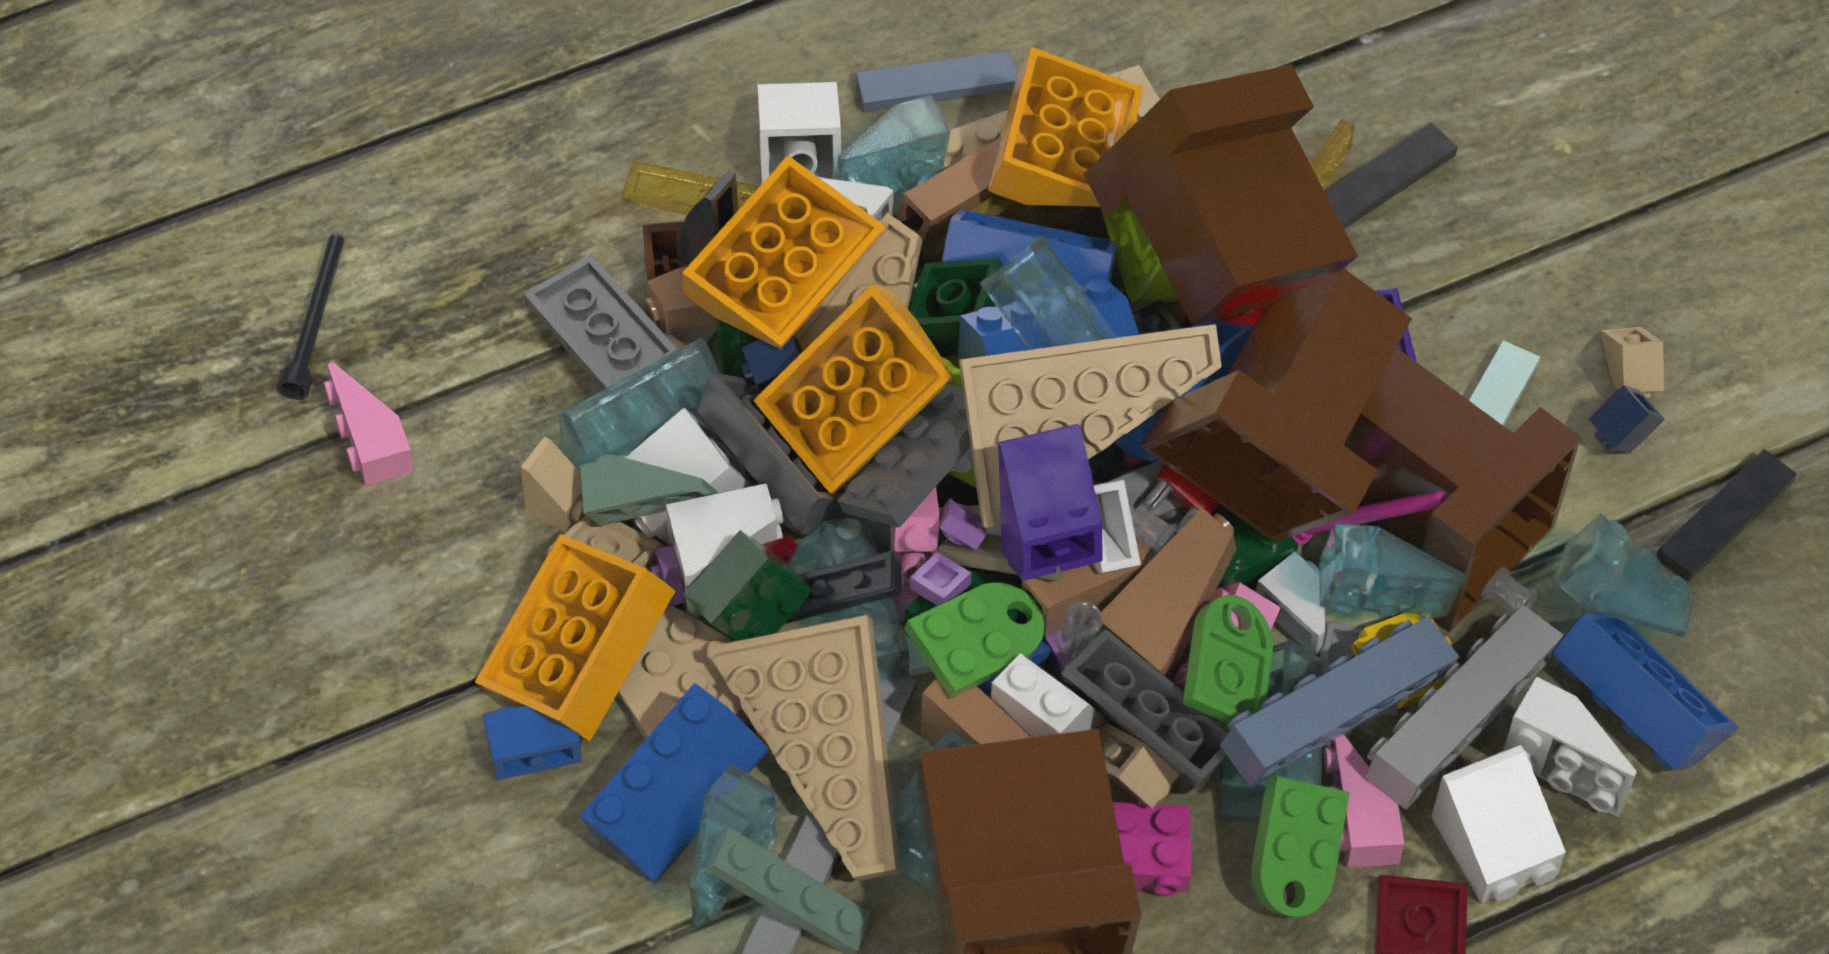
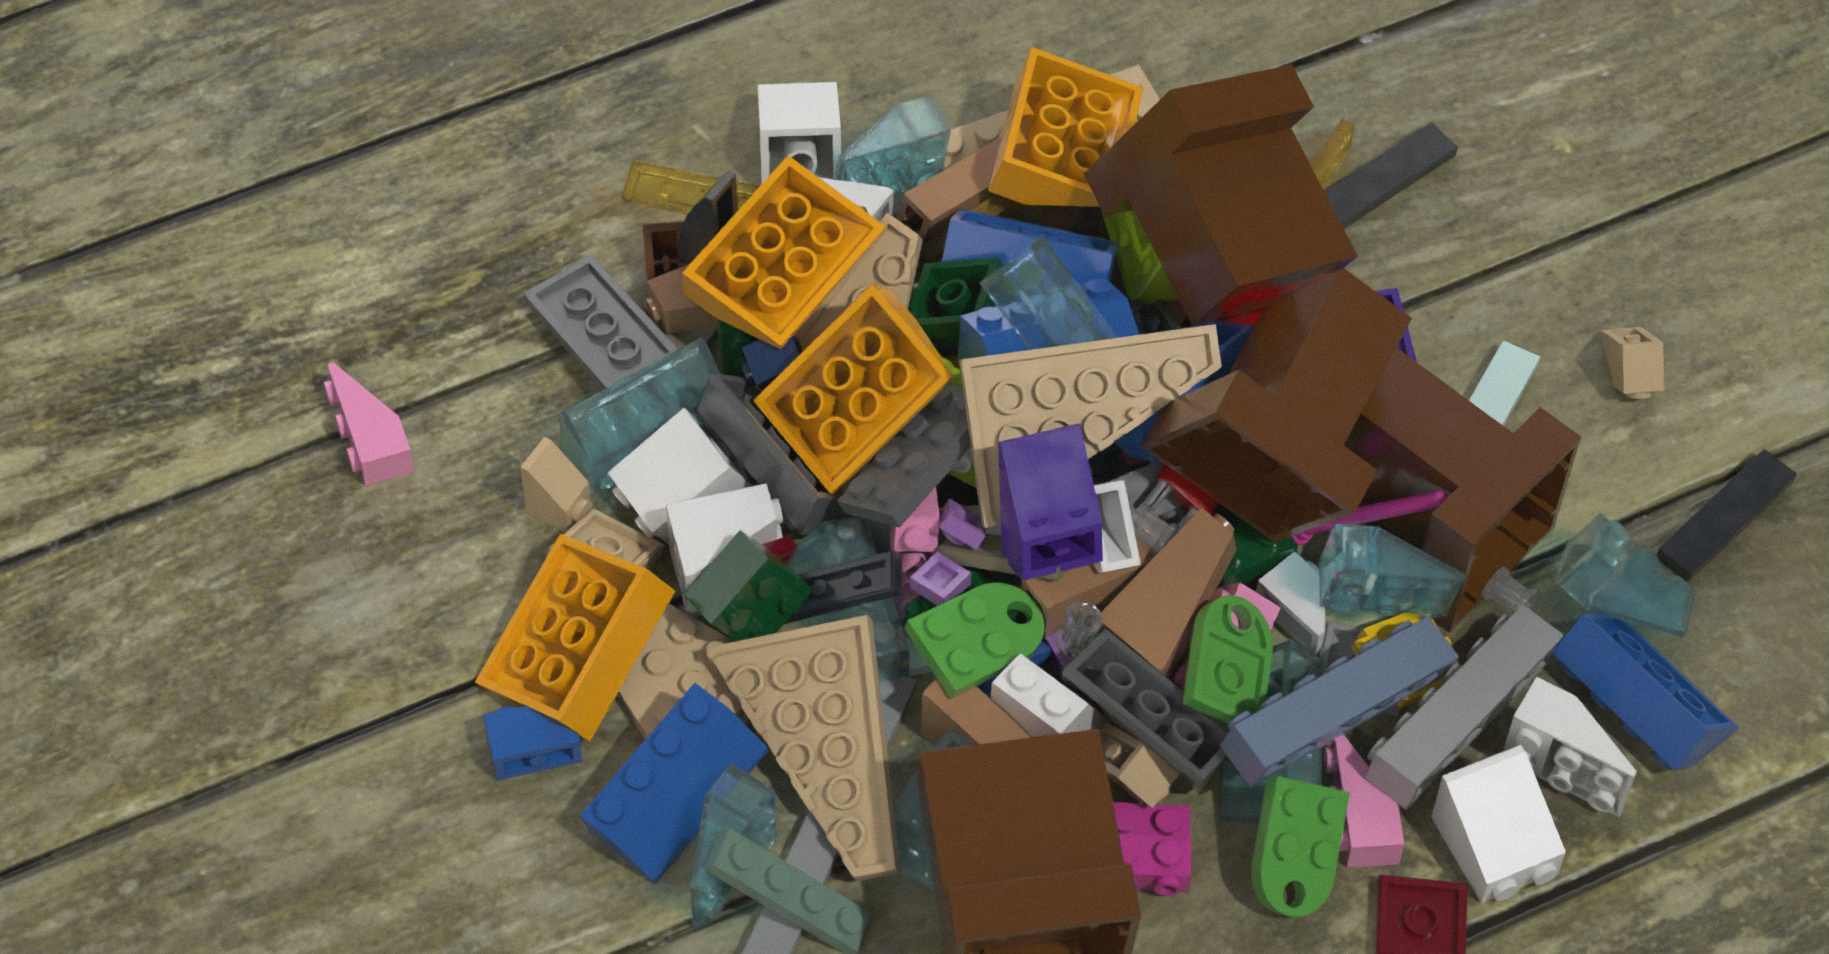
(295, 379): black piece -> none
(629, 489): sand green slope -> none
(669, 572): medium lavender plate -> none
(939, 79): sand blue tile -> none
(1625, 420): dark blue brick -> none

